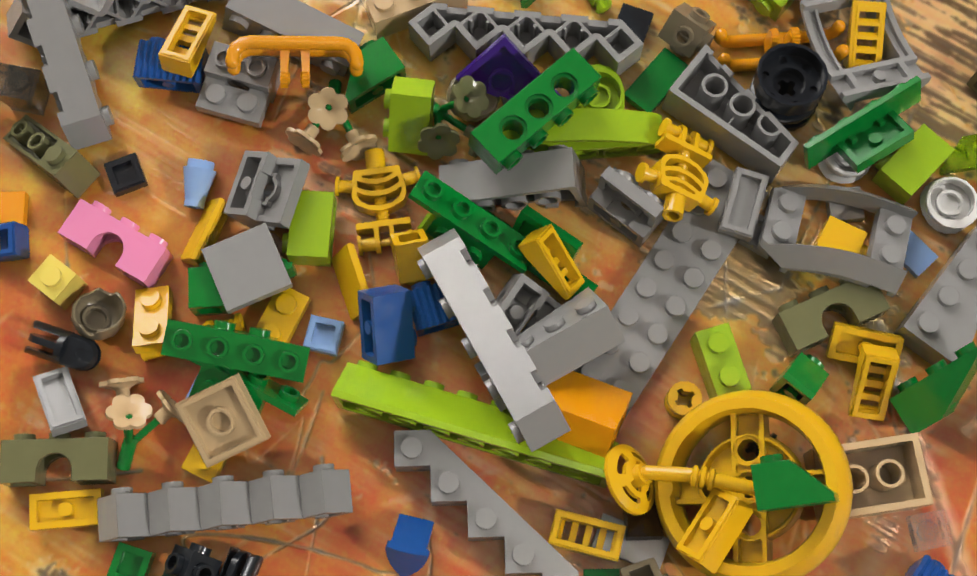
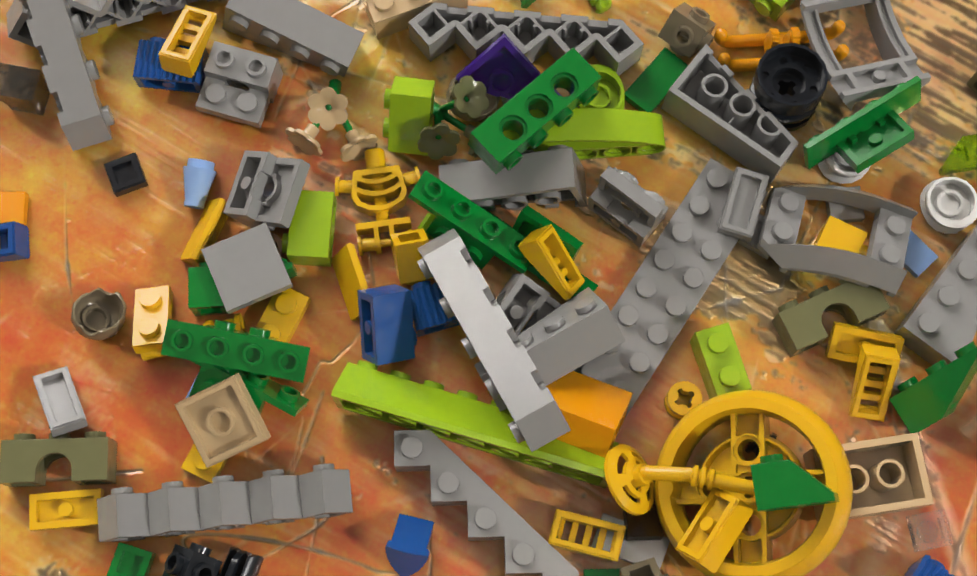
(52, 156): olive slope -> none
(57, 282): light yellow brick -> none
(68, 350): black arm -> none
(92, 228): bright pink arch -> none
(131, 412): tan plant -> none
(296, 47): light orange piece -> none
(324, 335): light blue tile -> none
(378, 73): green slope -> none
(636, 19): black tile -> none
(679, 173): yellow piece -> none
(801, 378): green slope -> none
(853, 34): yellow slope -> none
(912, 164): lime brick -> none

